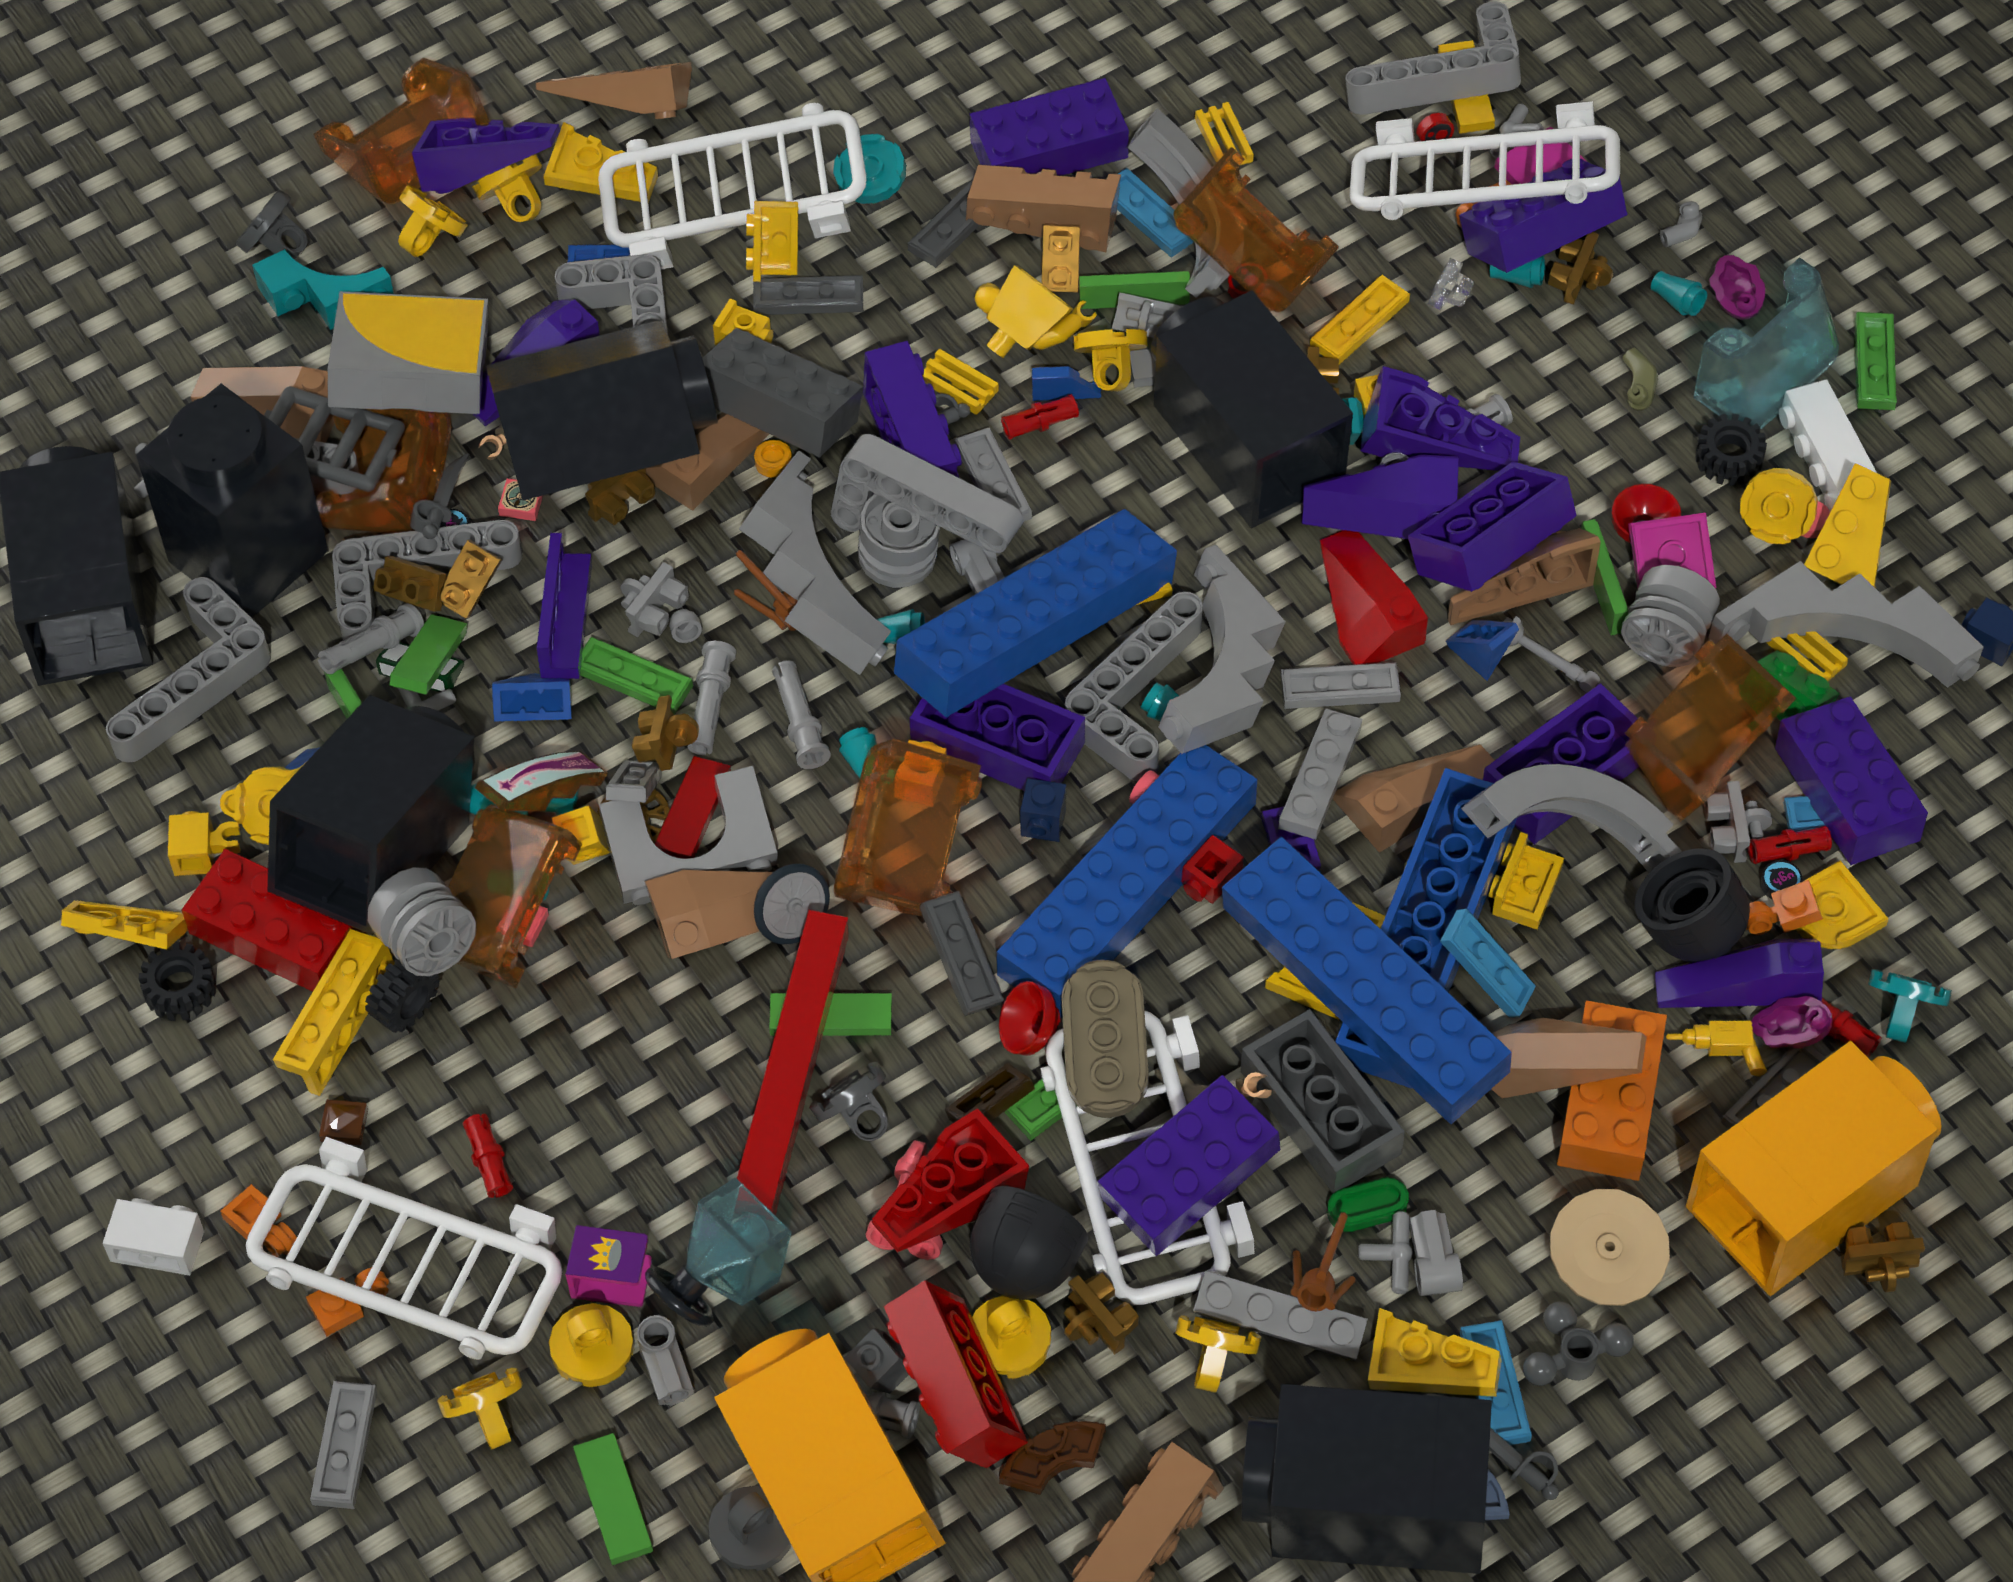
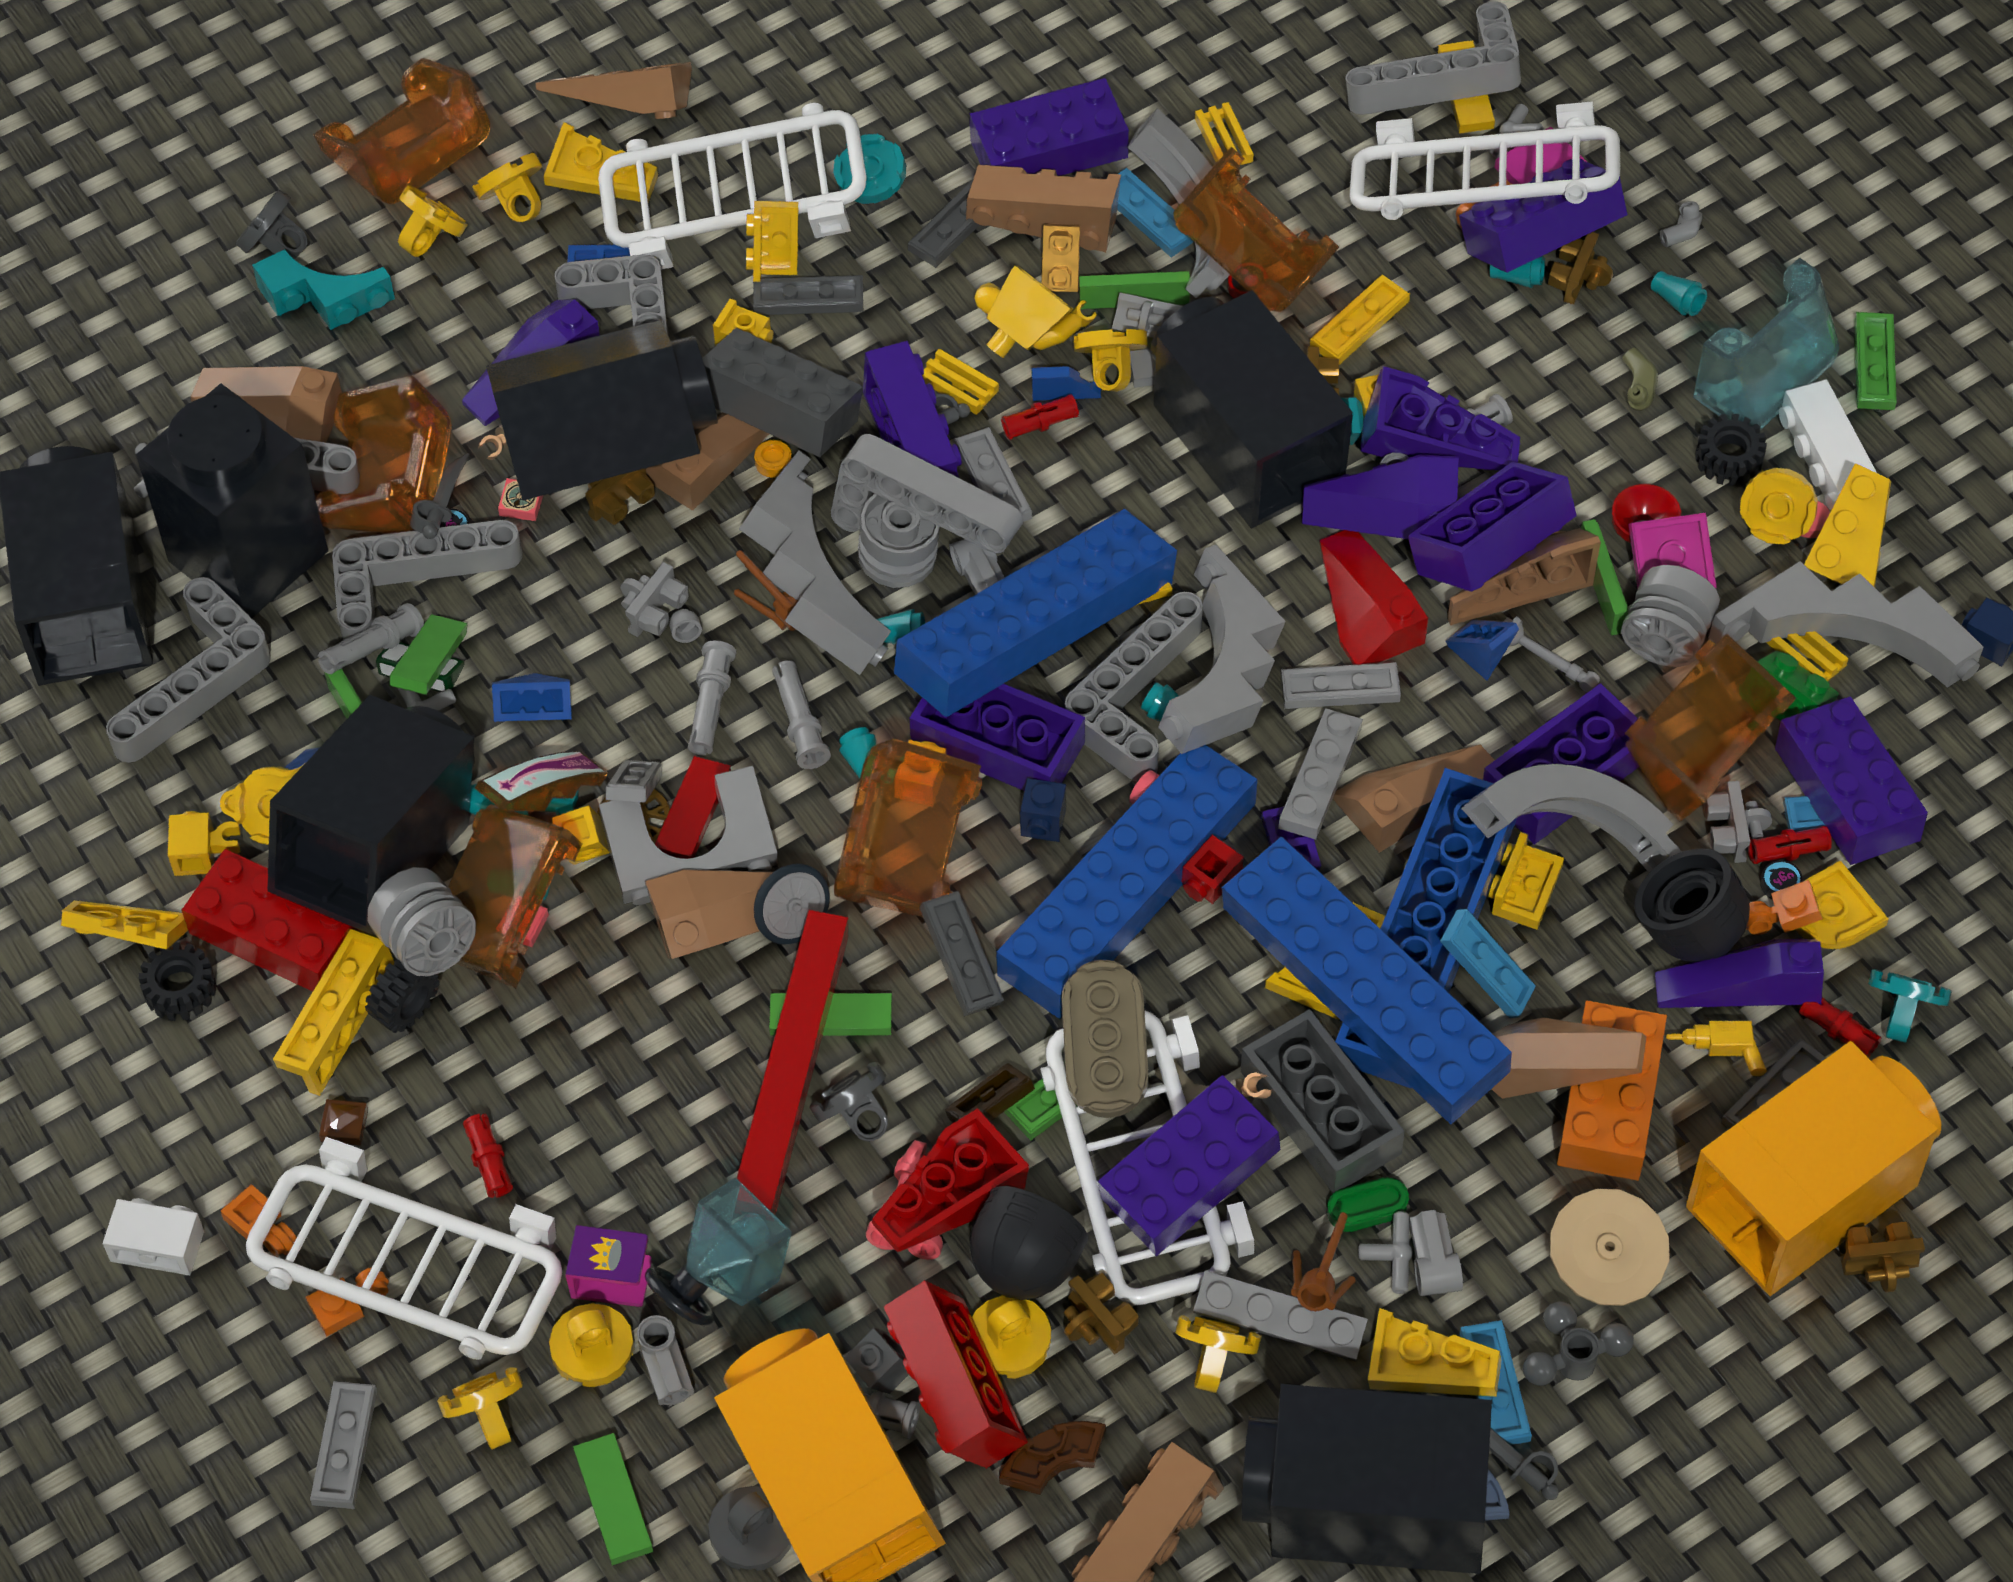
(358, 419): dark grey bar -> none
(408, 352): tile -> none
(410, 583): pearl gold hips -> none
(461, 152): dark purple wedge -> none
(468, 578): pearl gold hips -> none
(563, 611): dark purple fence -> none
(633, 674): bright green tile -> none
(663, 734): pearl gold hips -> none
(1022, 1016): red piece -> none
(1435, 127): red tile -> none
(1451, 286): clear tile -> none
(1738, 287): magenta arm -> none
(1793, 1022): magenta arm -> none

